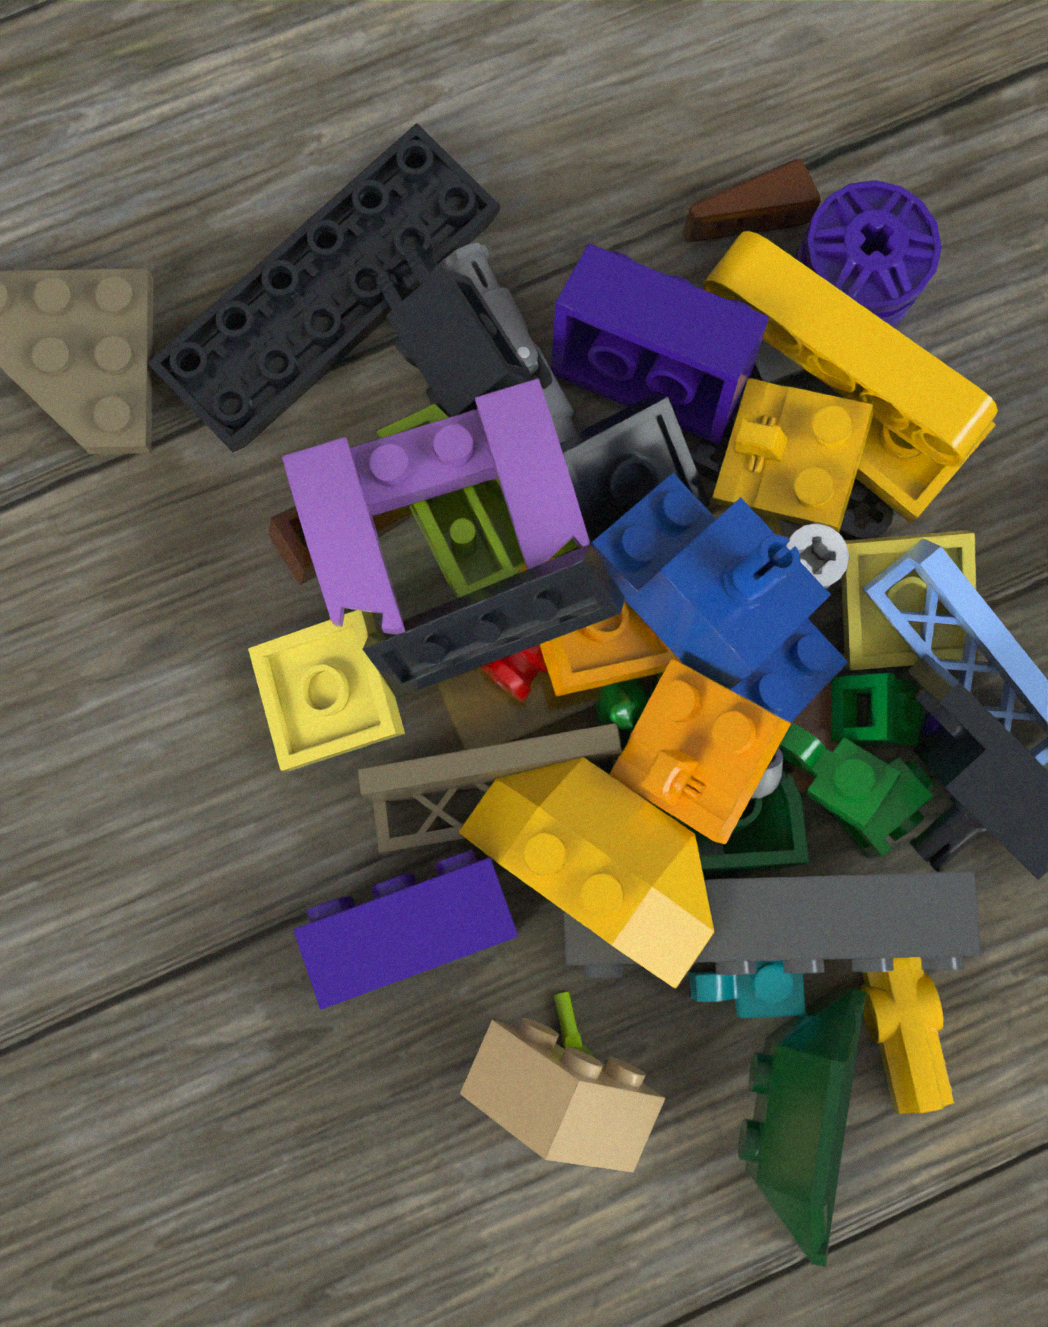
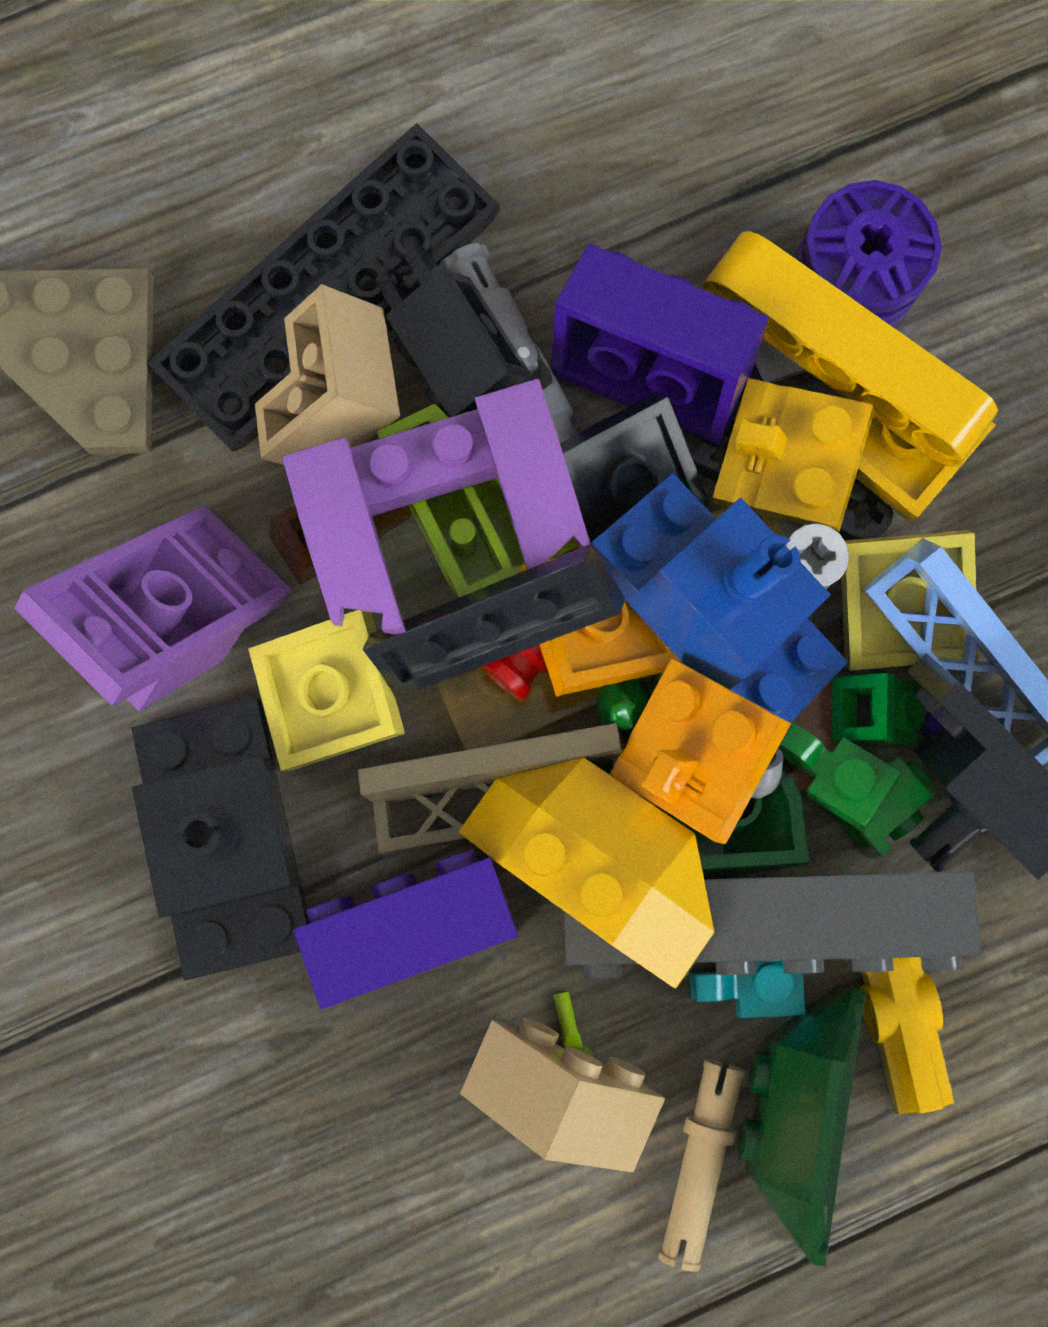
(154, 607): none -> medium lavender brick
(218, 838): none -> black brick
(337, 378): none -> tan brick
(702, 1164): none -> tan pin
(763, 203): reddish brown slope -> none

